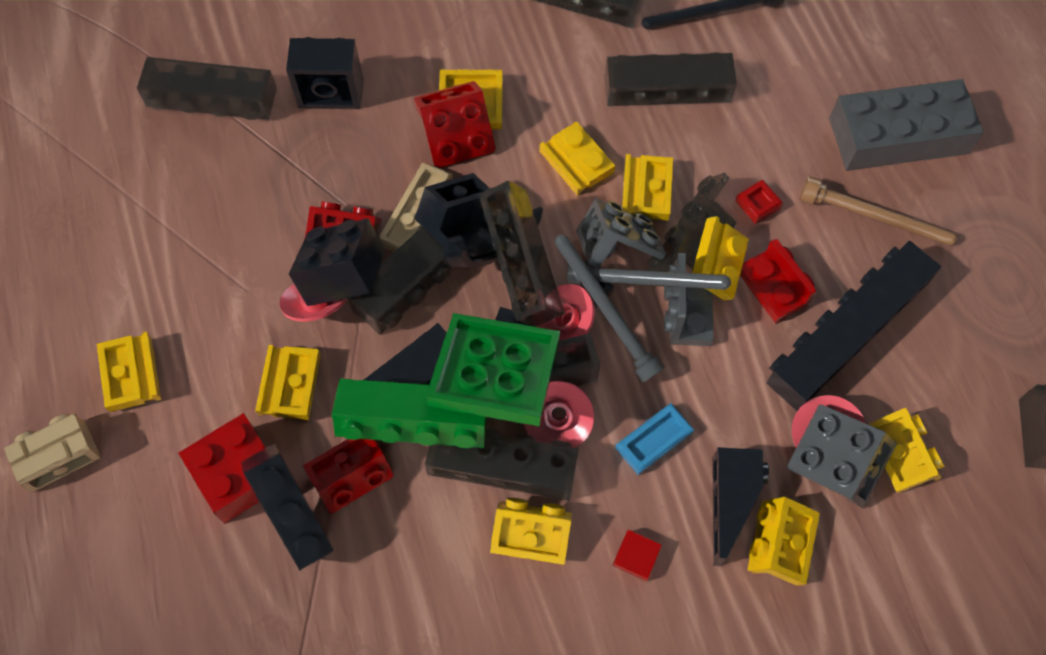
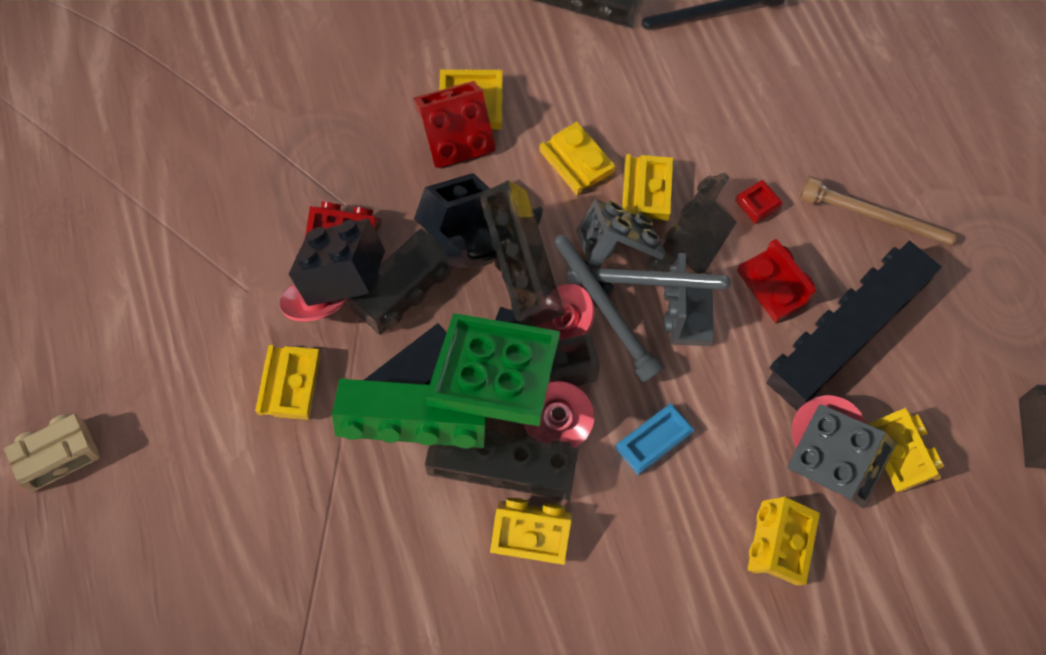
(128, 371): yellow plate -> none
(207, 88): clear smoke brick -> none
(218, 469): red brick -> none
(286, 506): black brick -> none
(325, 73): black brick -> none
(348, 472): red bracket -> none
(402, 222): tan tile -> none
(637, 555): red tile -> none
(670, 79): clear smoke brick -> none
(721, 253): yellow plate -> none
(736, 484): black slope -> none
(905, 124): dark grey brick -> none

